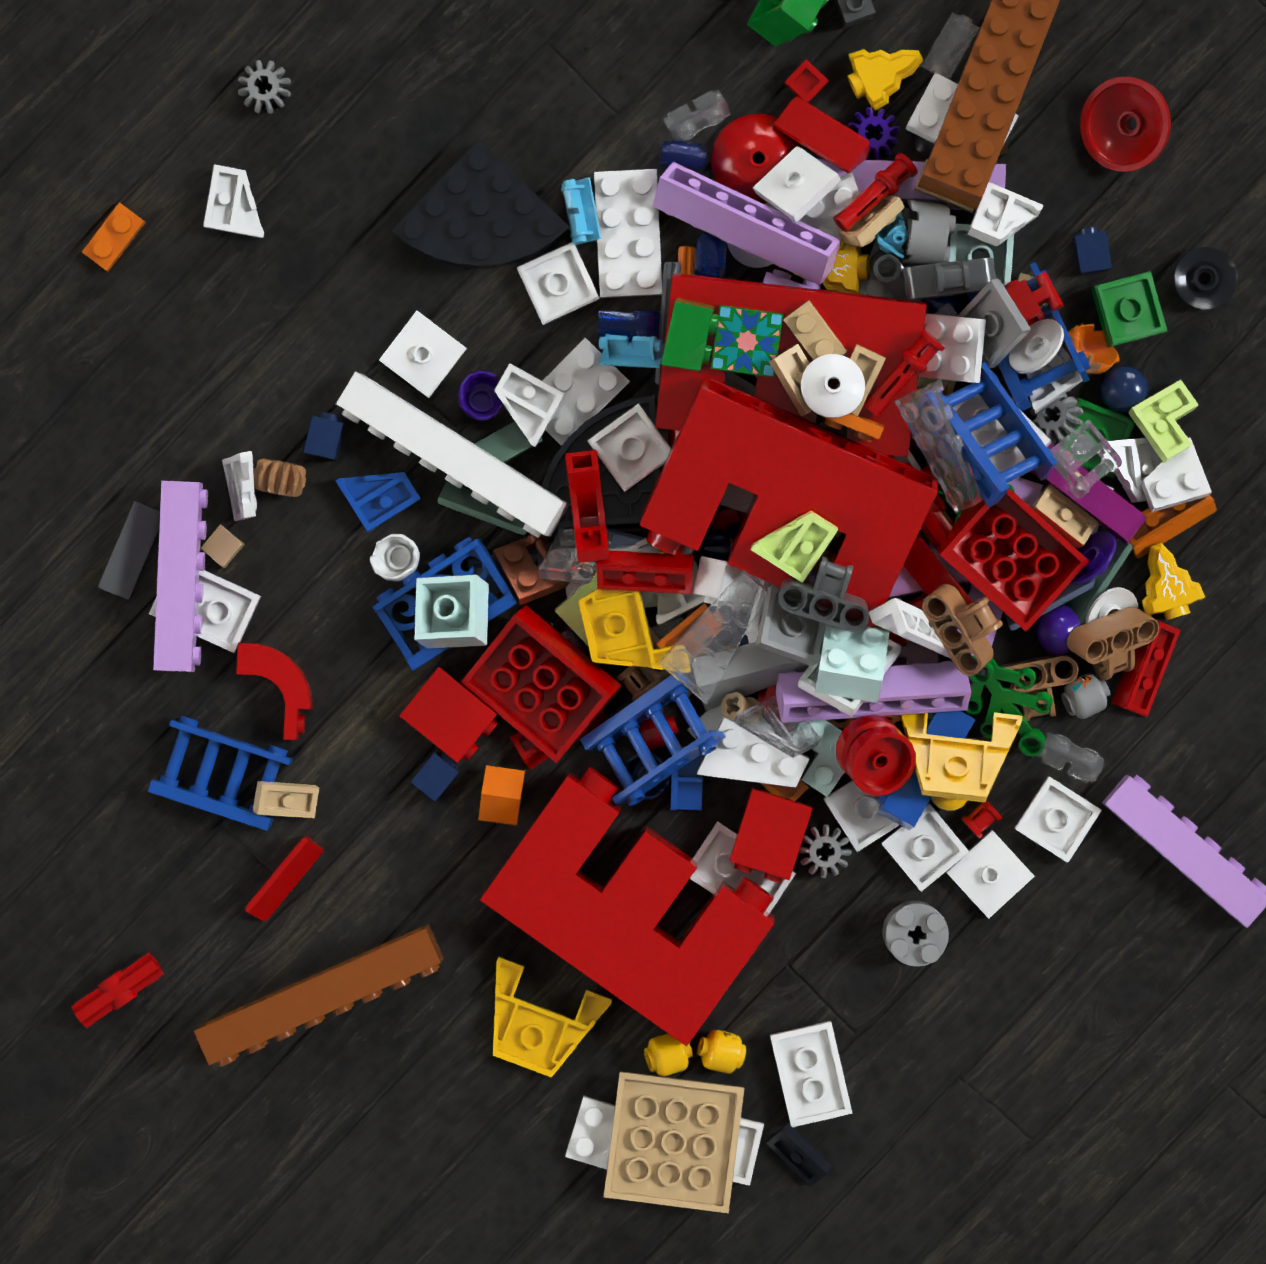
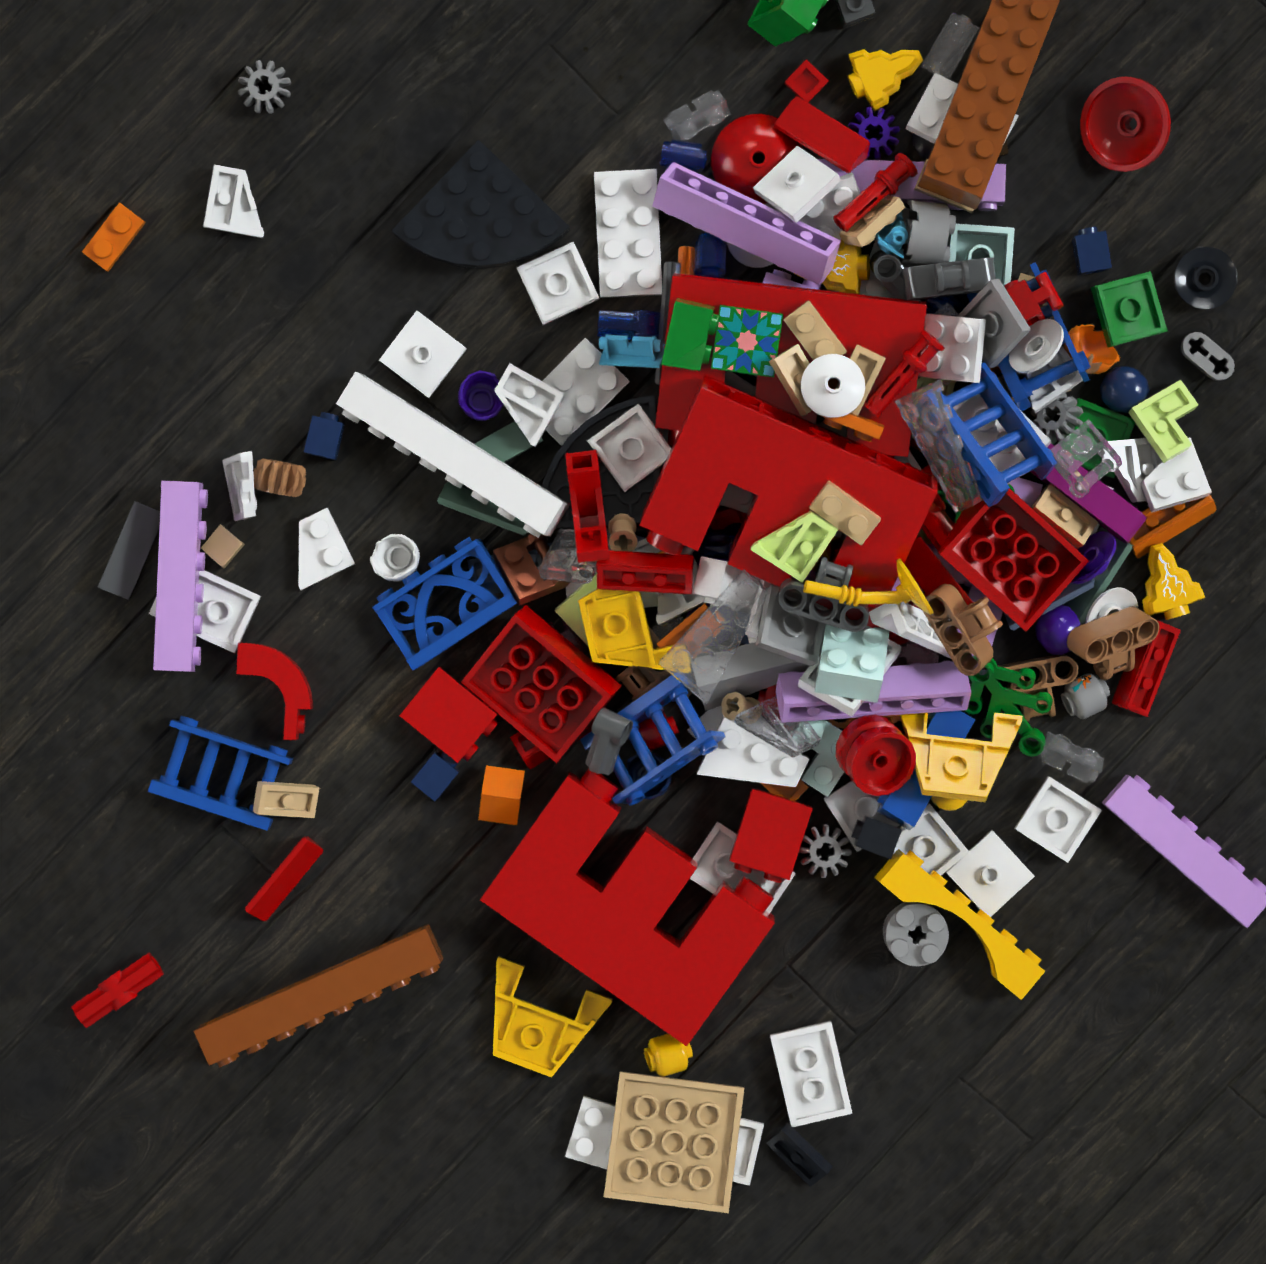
(321, 549): none -> white wing
(378, 496): blue wing -> none
(451, 611): light aqua brick -> none
(581, 210): medium azure hinge -> none
(610, 734): none -> dark grey piece
(622, 532): none -> tan bush
(687, 787): blue panel -> none
(721, 1051): yellow head -> none
(845, 512): none -> tan plate
(876, 836): none -> black brick
(906, 591): none -> yellow dish
(981, 818): red bush -> none
(1002, 215): white wing -> none
(1008, 964): none -> yellow arch
(1212, 350): none -> light grey beam

